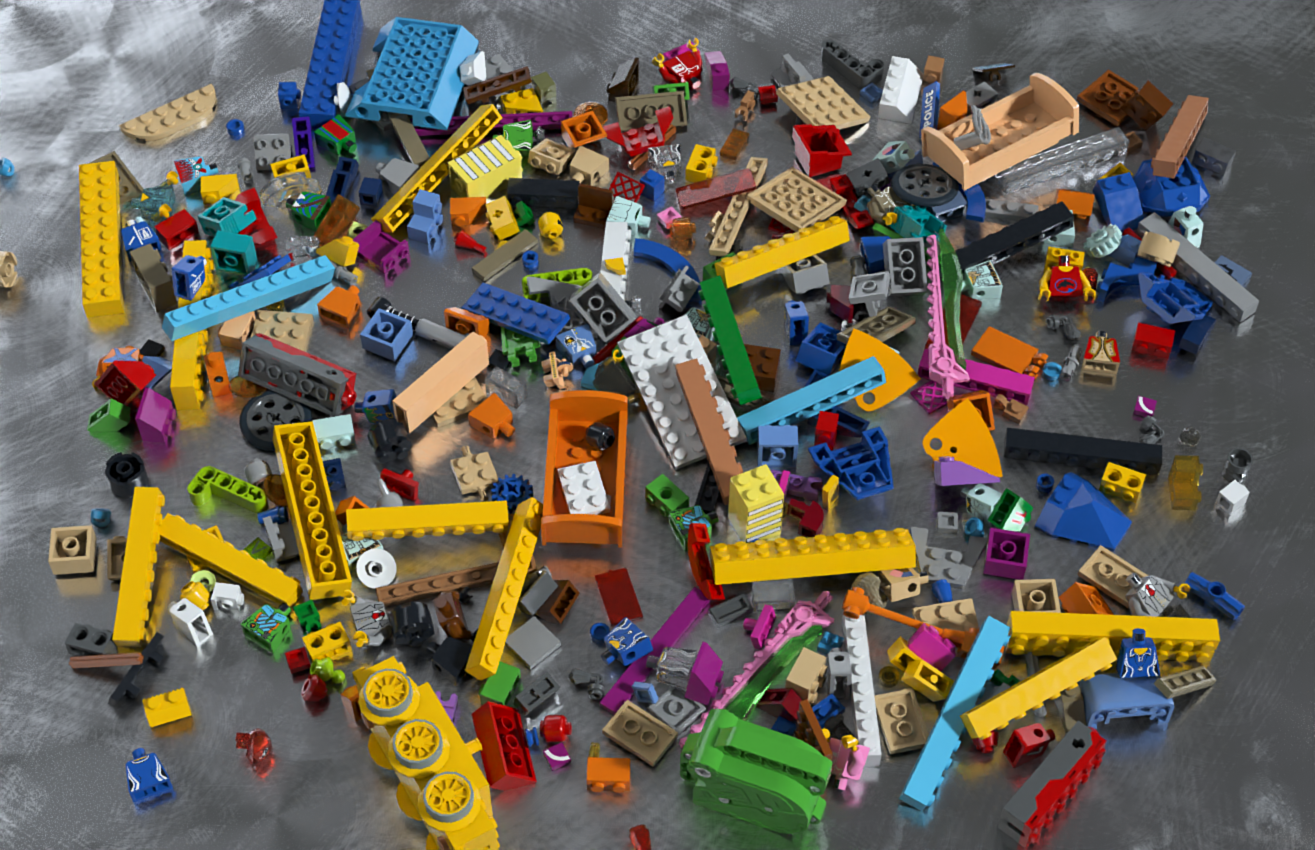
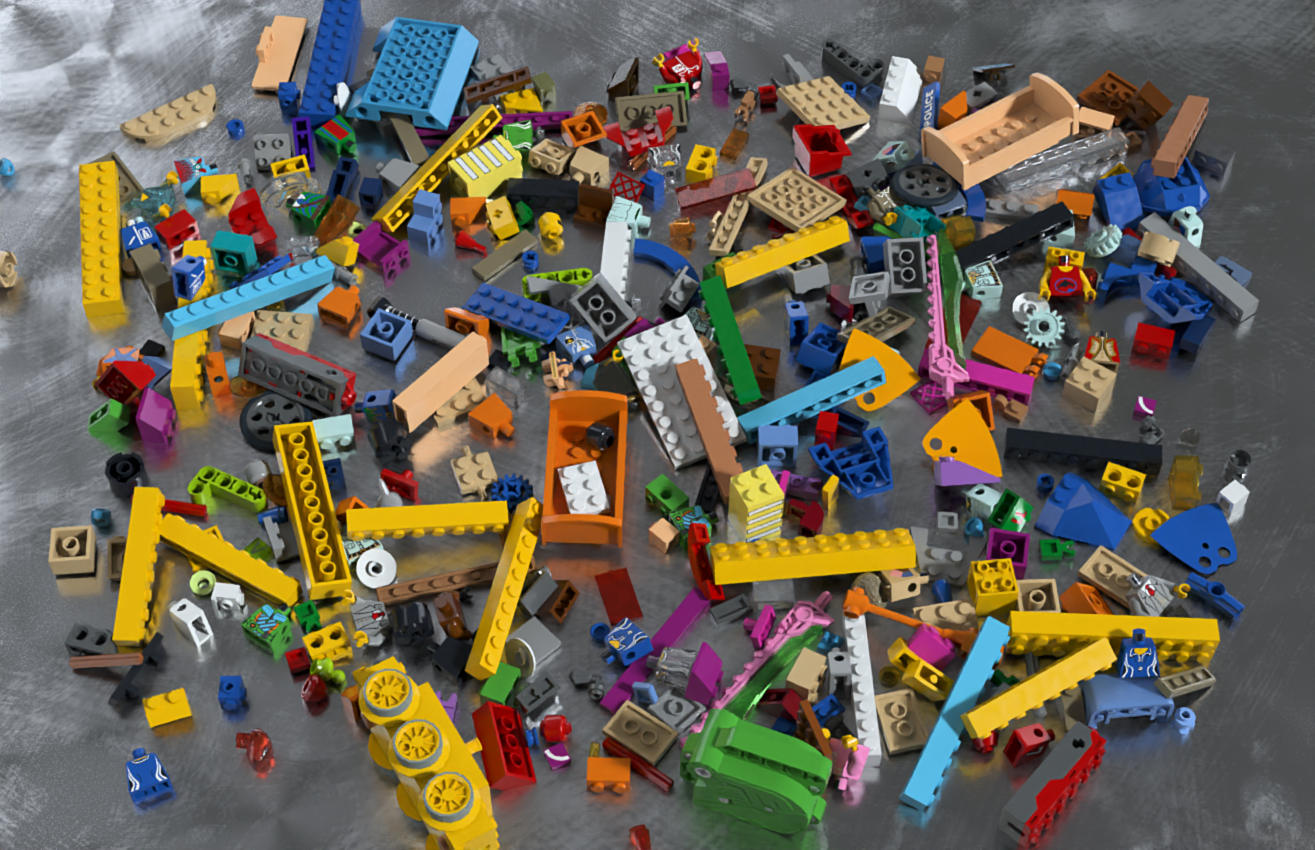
(128, 267): none -> tan tile
(182, 507): none -> red axle
(196, 594): yellow head -> none
(225, 216): teal piece -> none
(231, 692): none -> blue brick
(278, 51): none -> light nougat bracket
(473, 69): white slope -> none
(520, 656): none -> white dish
(616, 265): yellow tile -> none
(638, 764): none -> red axle
(664, 535): none -> light nougat brick
(667, 216): bright pink plate -> none
(849, 88): none -> blue bush
(959, 231): none -> clear yellow brick
(978, 136): light grey piece -> none
(992, 587): none -> yellow brick
(1025, 302): none -> white dish
(1039, 336): none -> light aqua gear
(1052, 549): none -> green plate
(1089, 384): none -> tan brick
(1094, 122): none -> light nougat brick
(1146, 522): none -> yellow tile
(1183, 720): none -> light blue brick
(1190, 529): none -> blue piece

